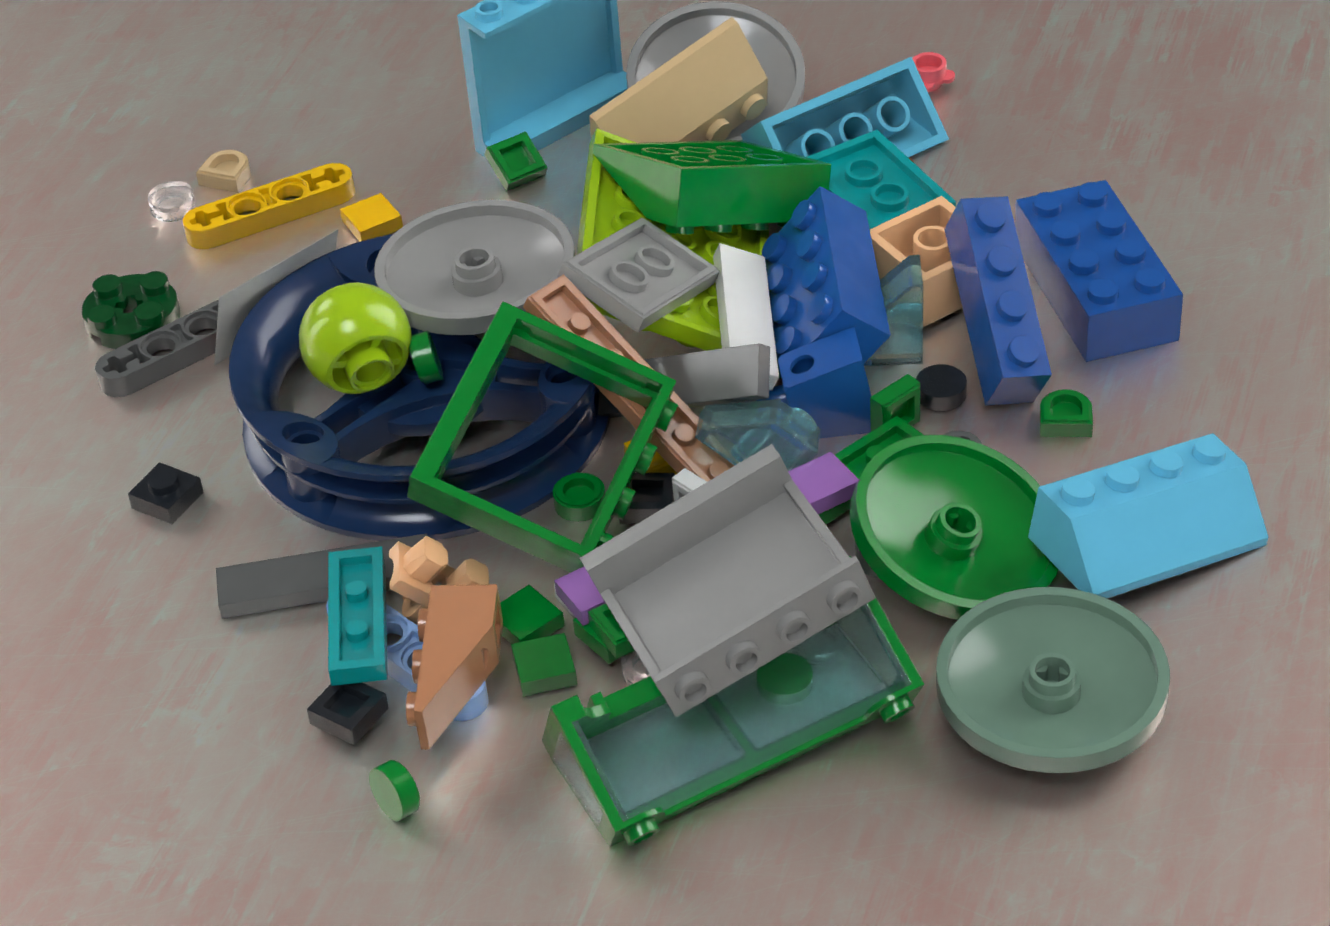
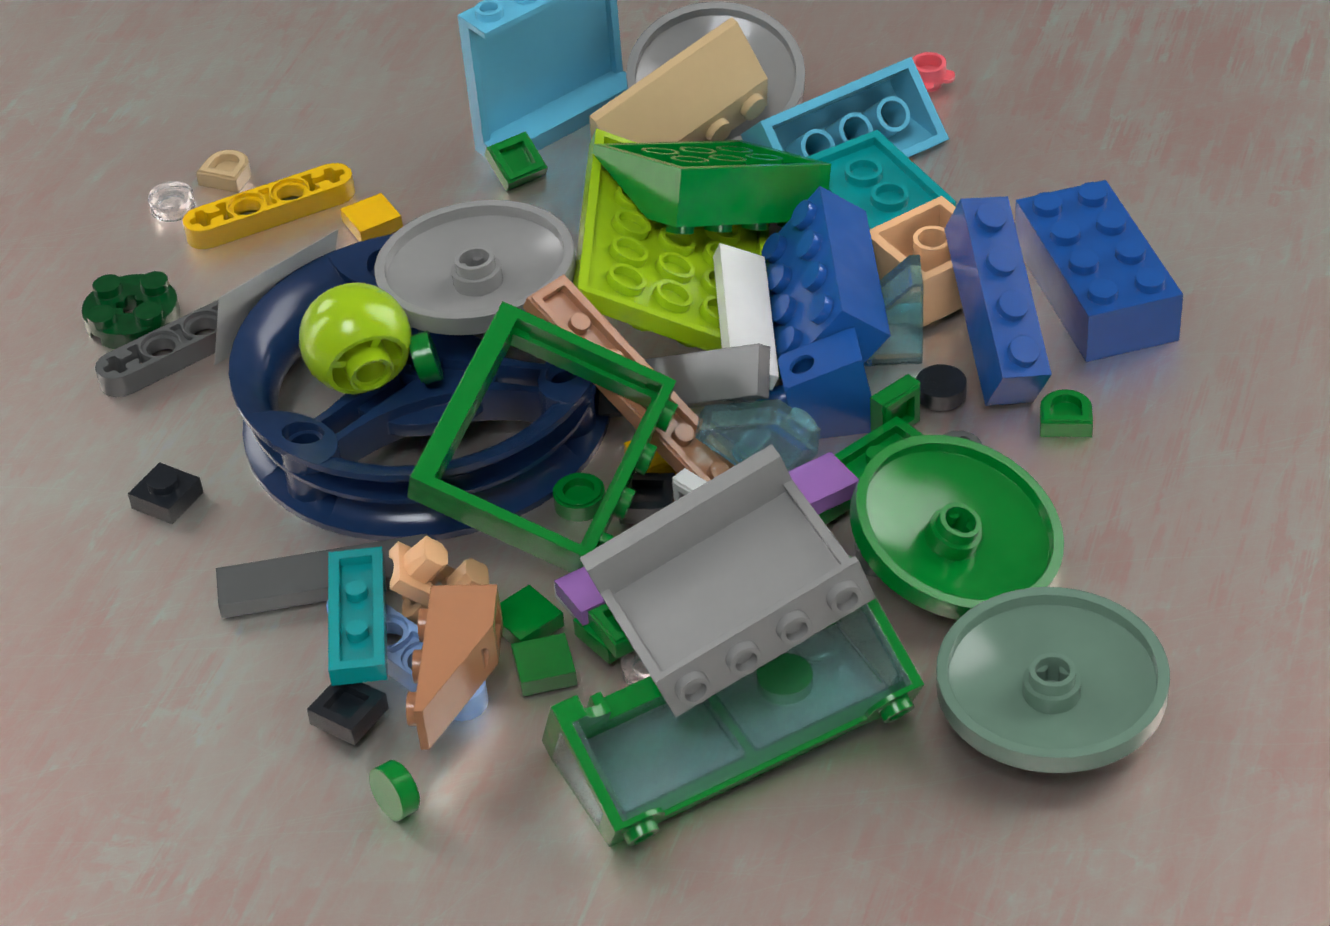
(639, 274): light grey tile -> none
(1149, 517): medium azure slope -> none

